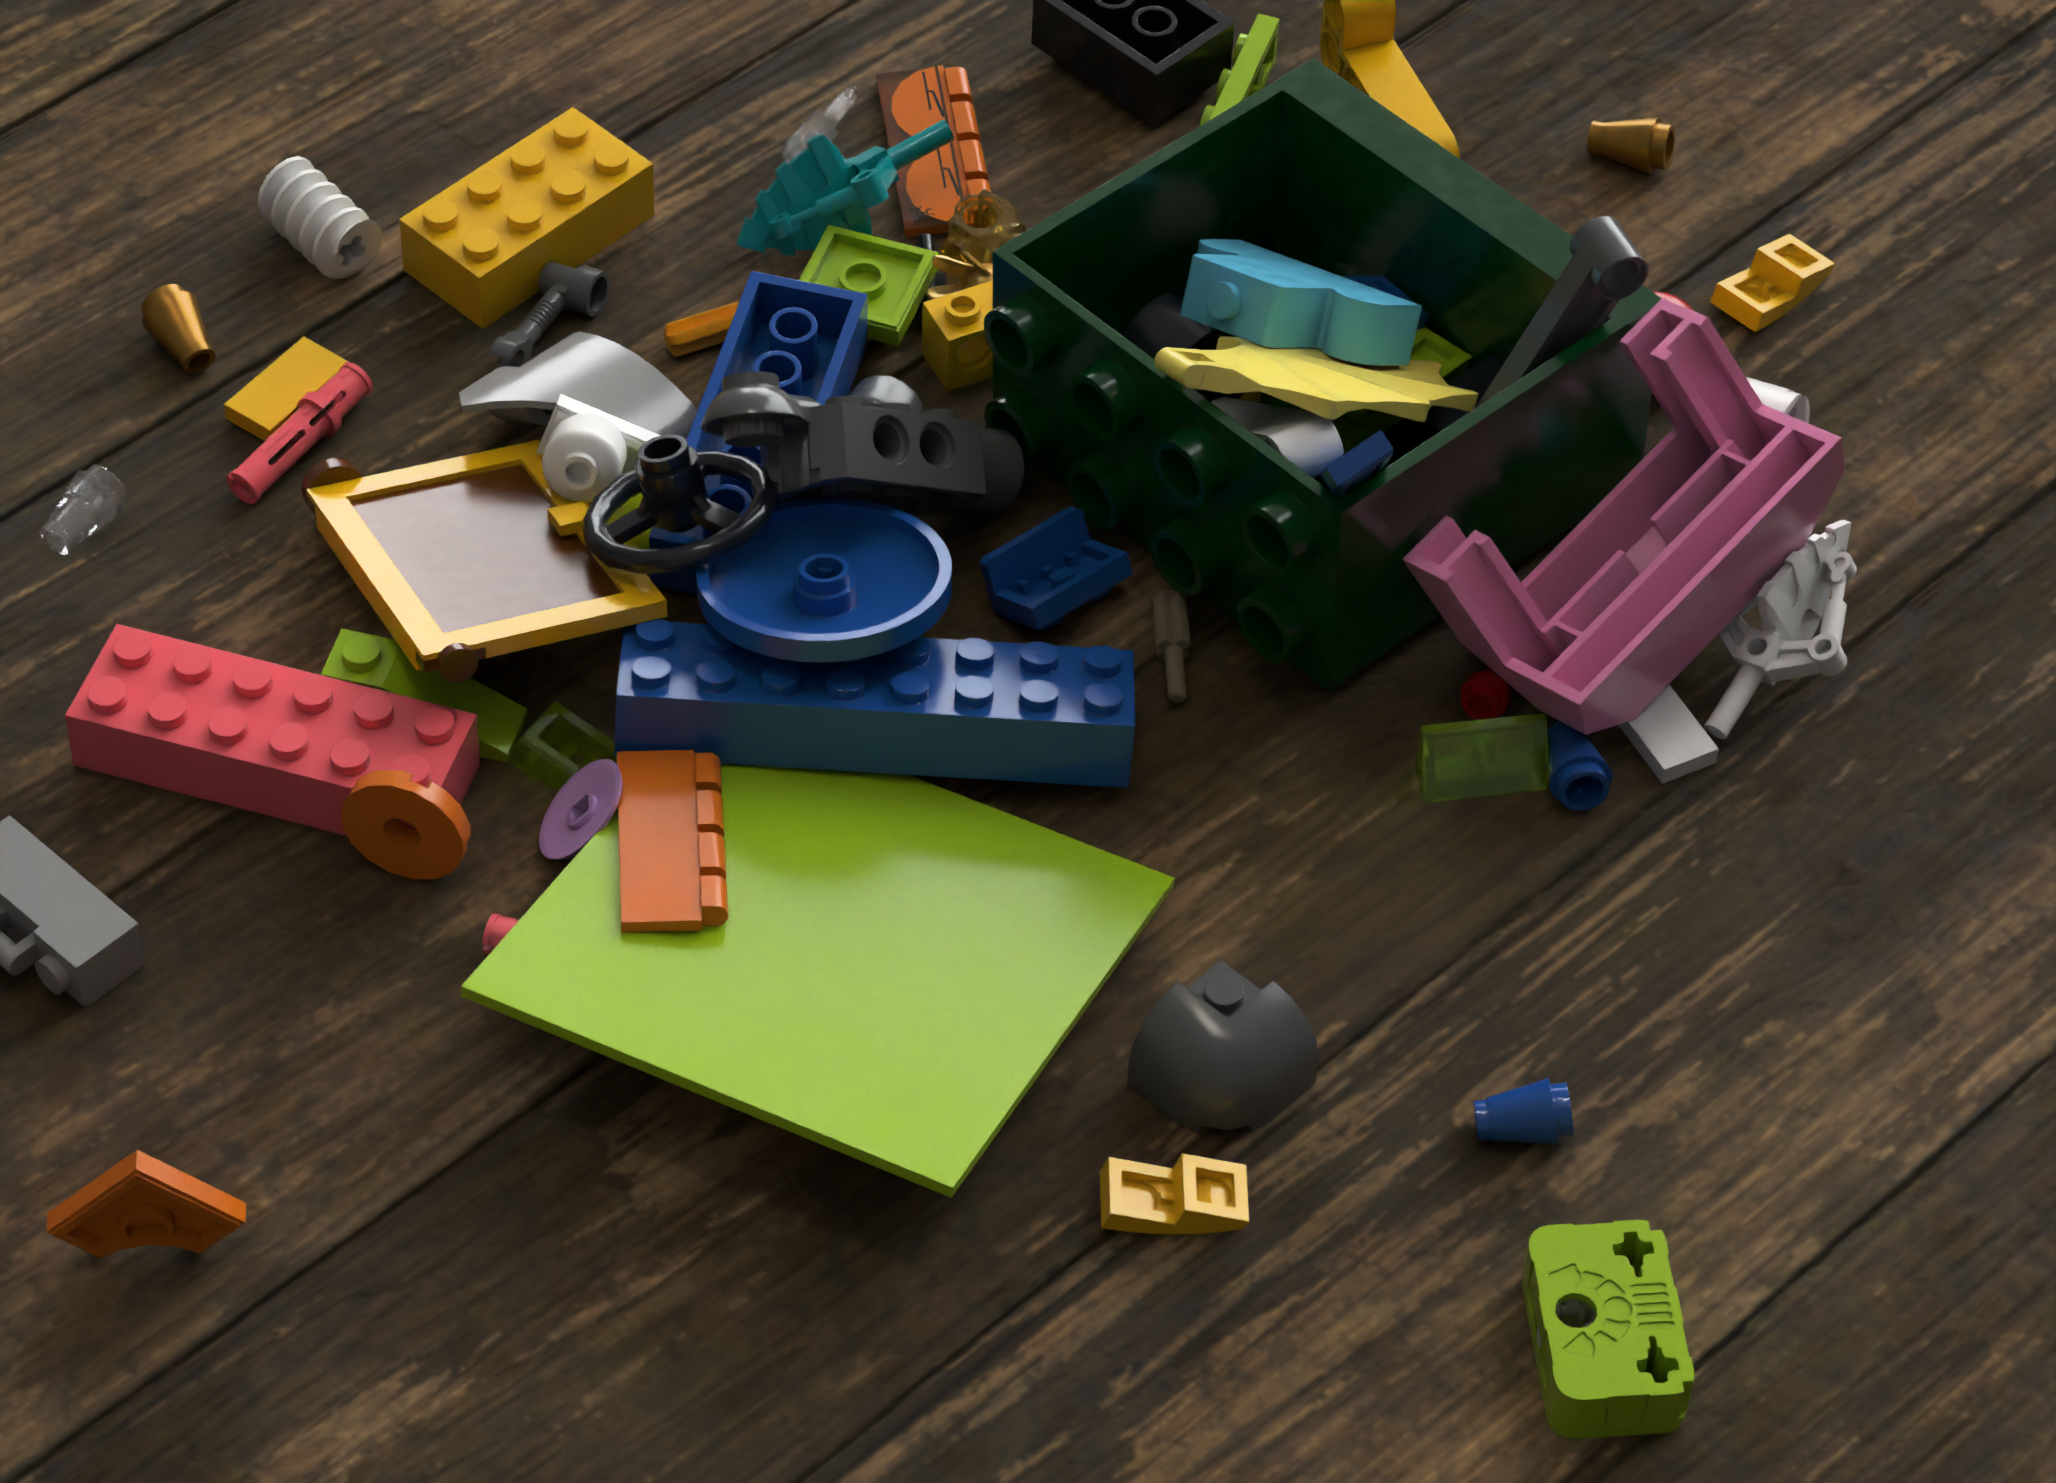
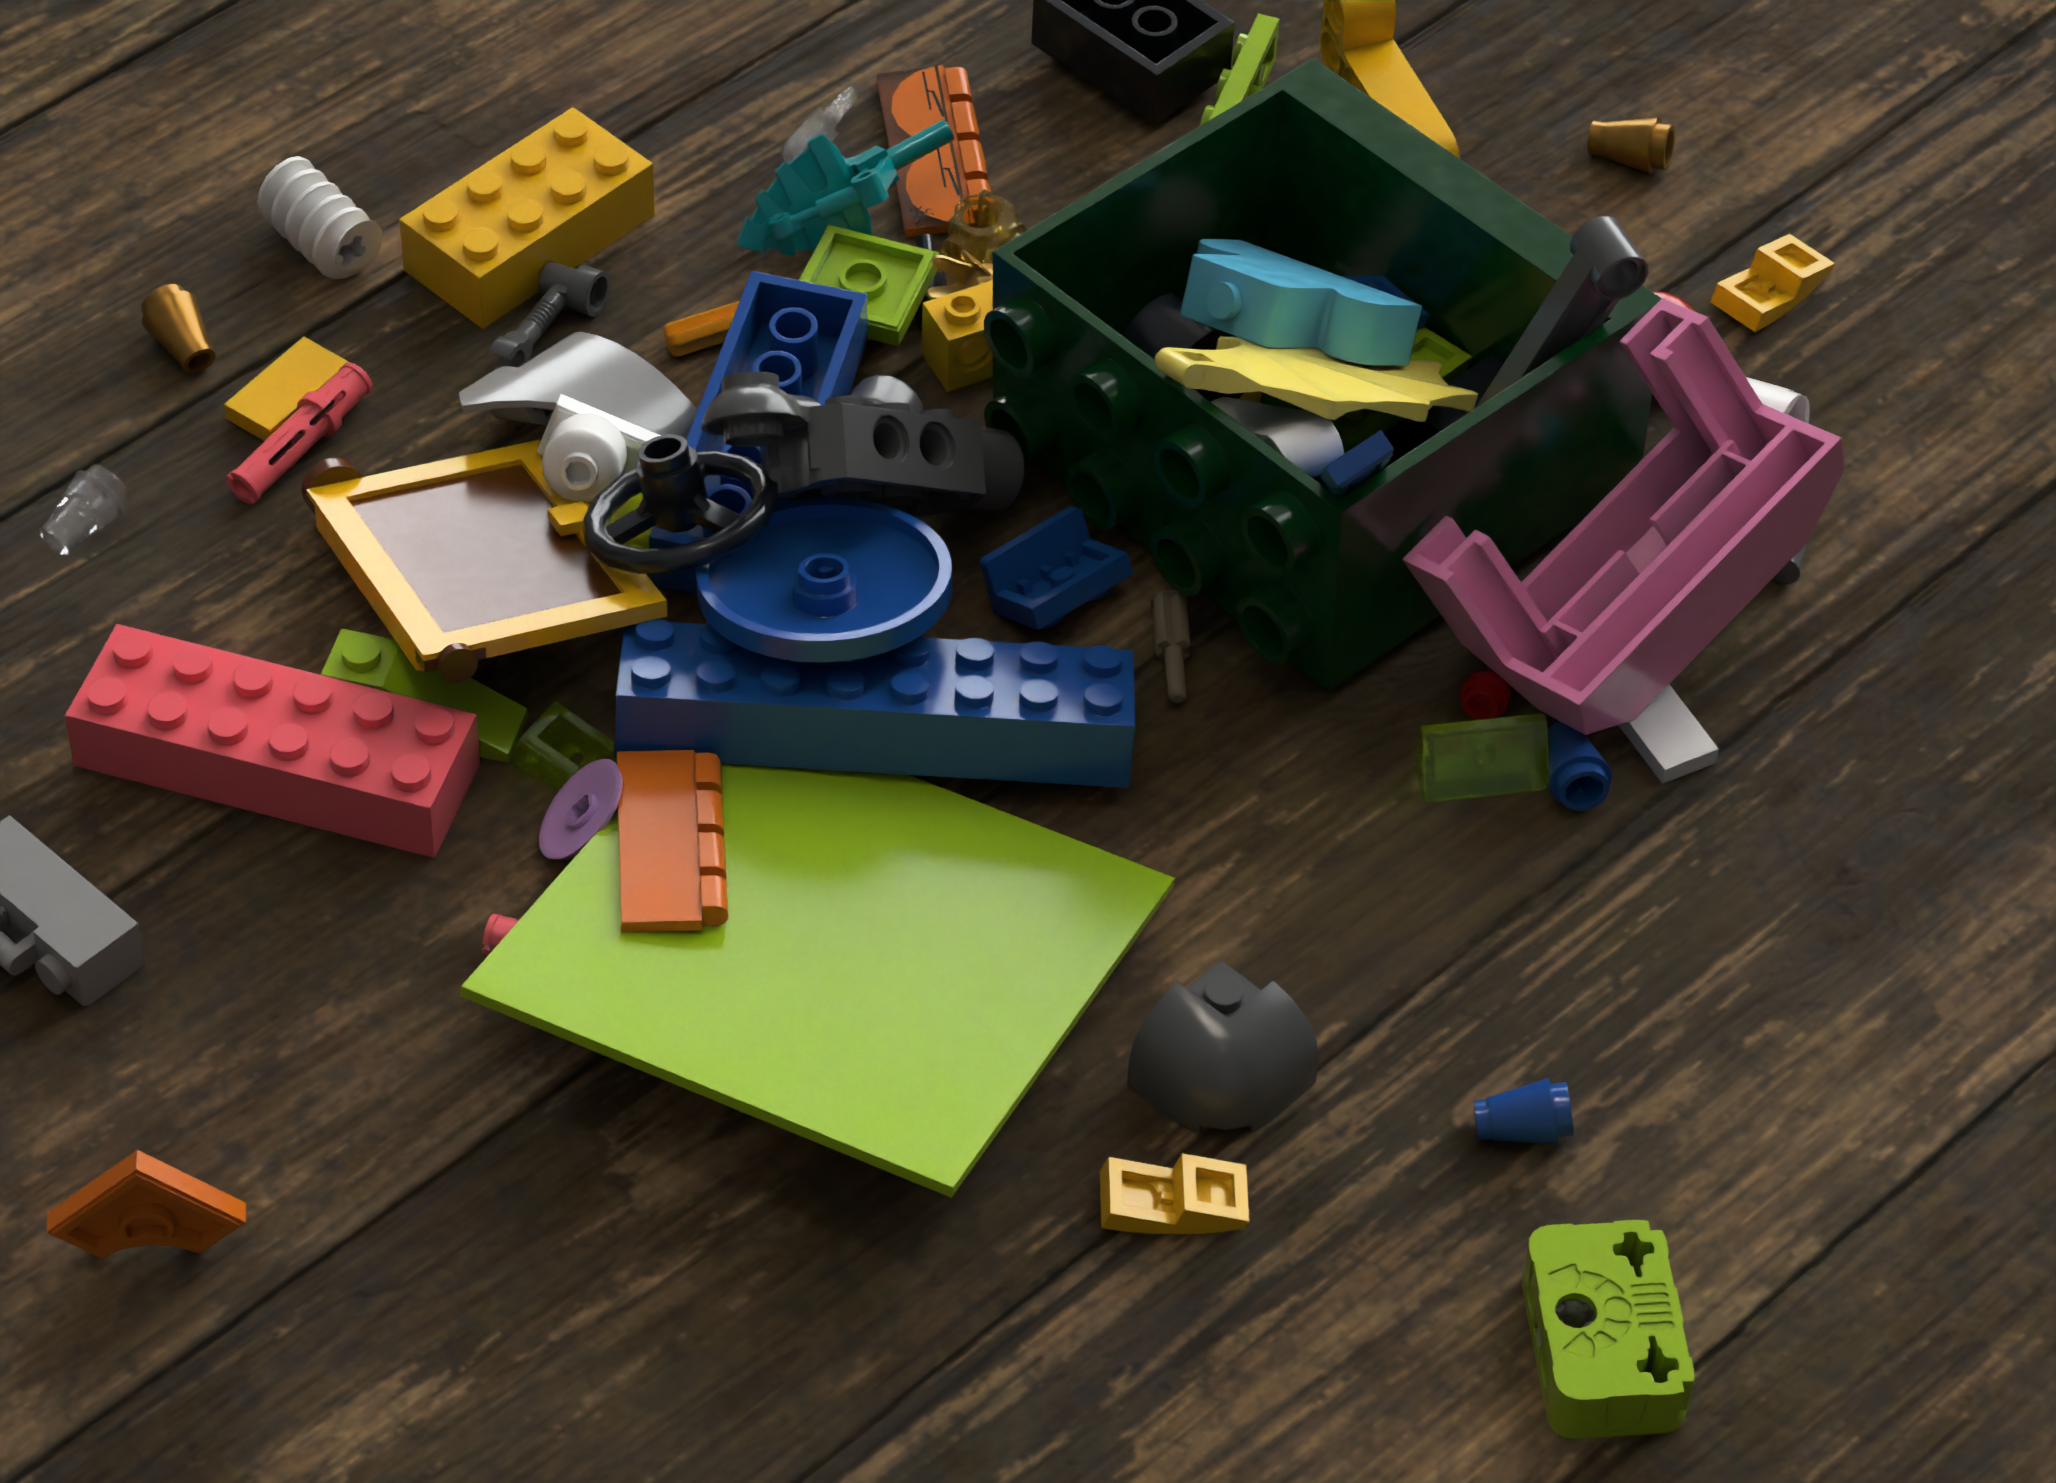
(417, 853): orange tile -> none
(1790, 613): white bar -> none

